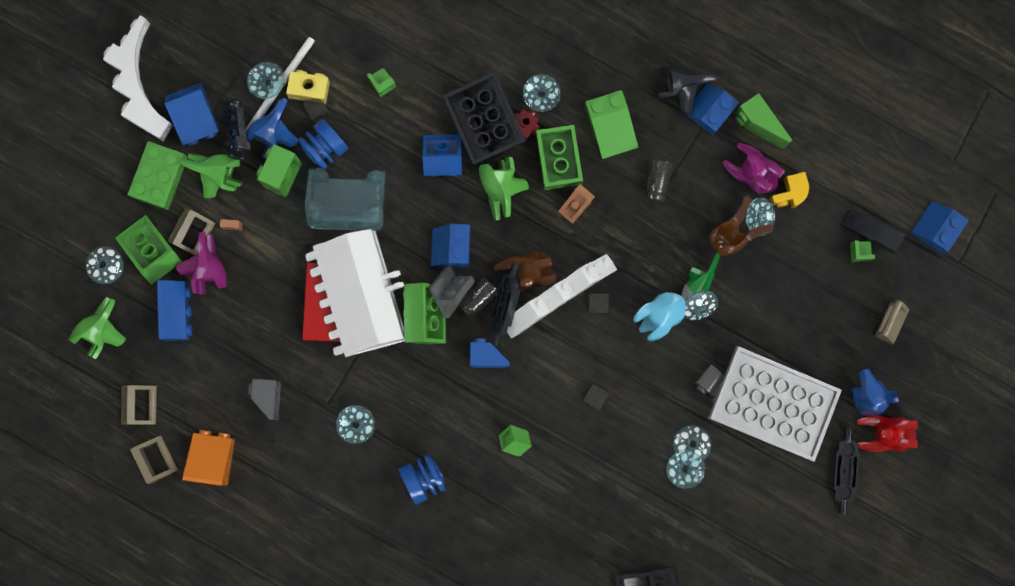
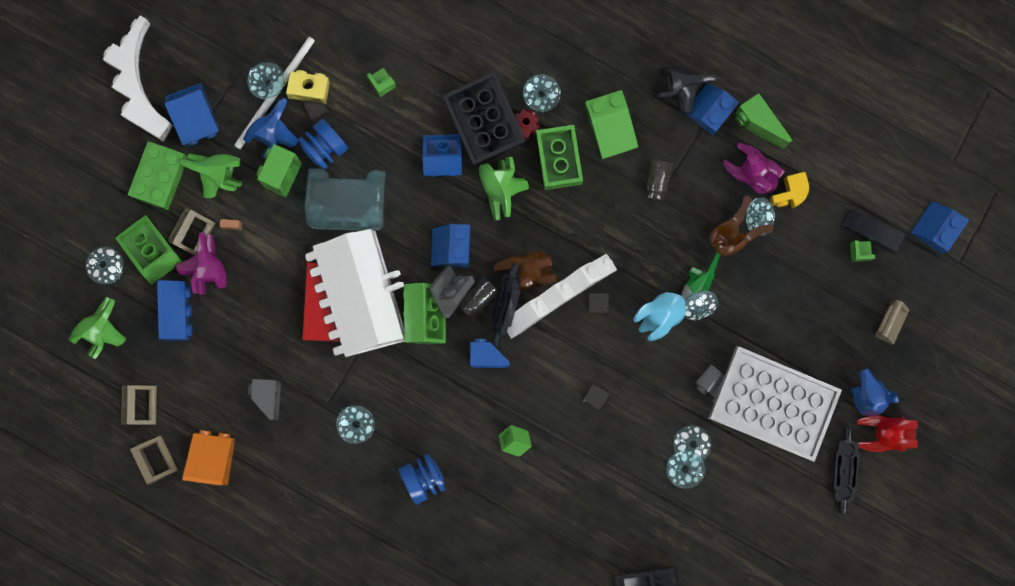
(237, 130): black plate -> none
(576, 203): nougat slope -> none

